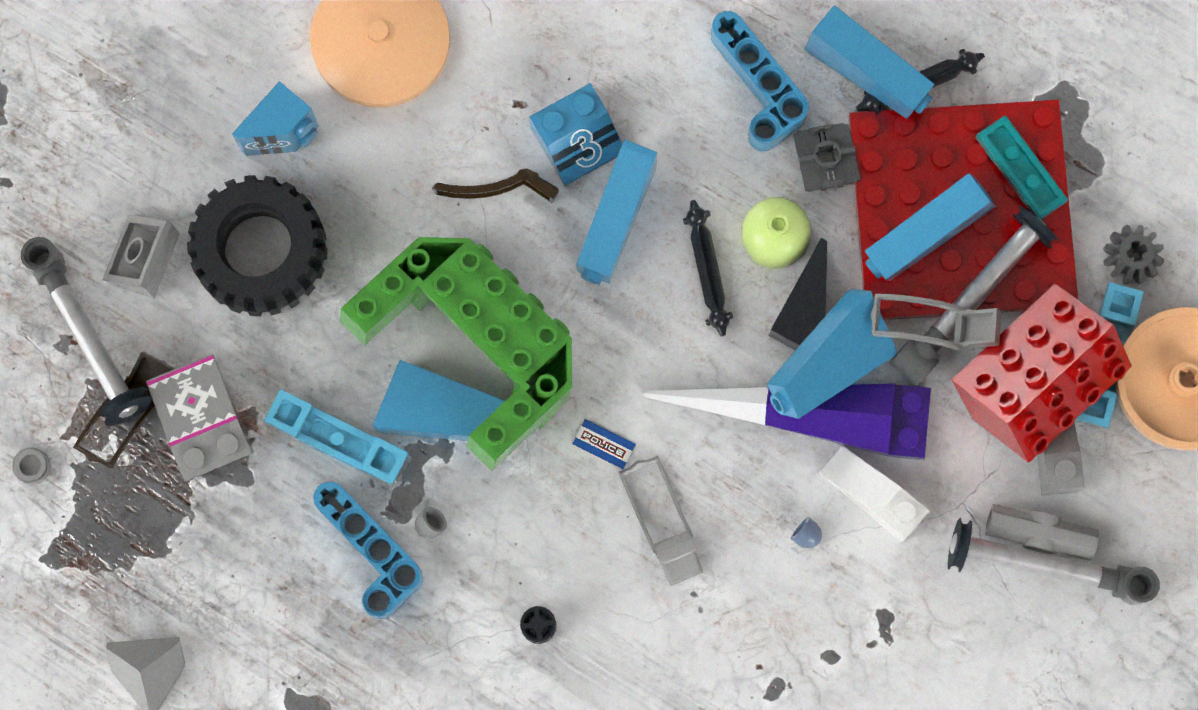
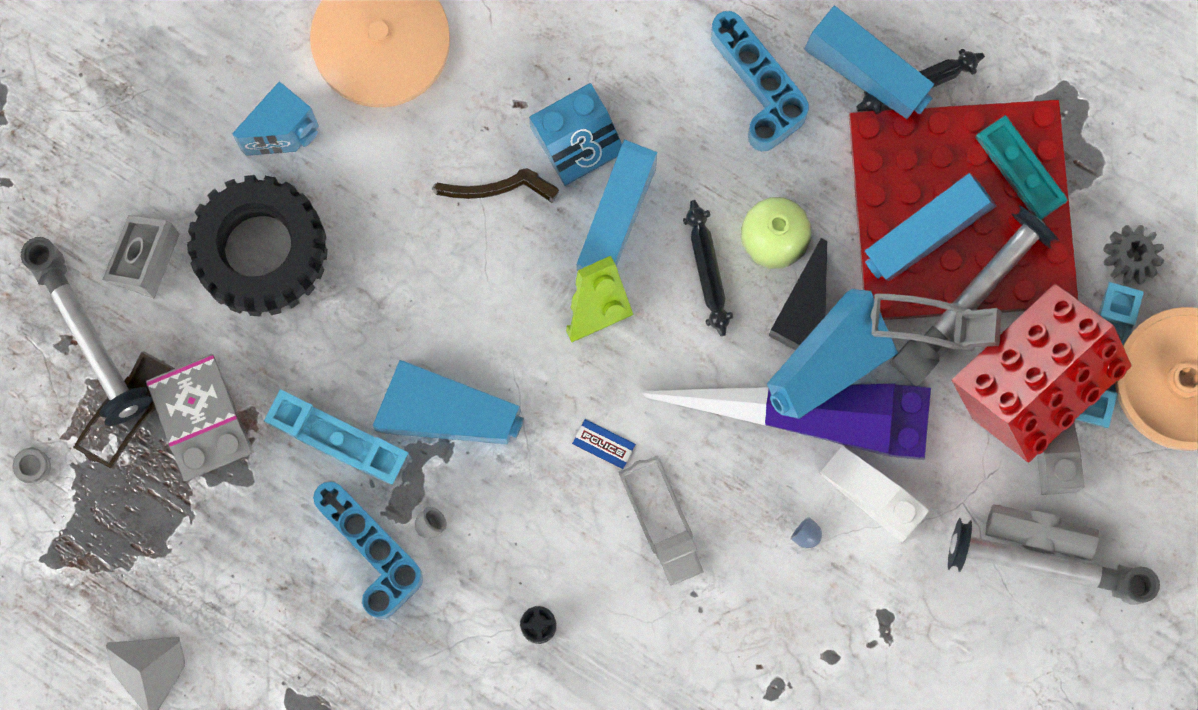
(492, 315): bright green wedge -> none
(598, 299): none -> lime wing
(830, 174): dark grey piece -> none

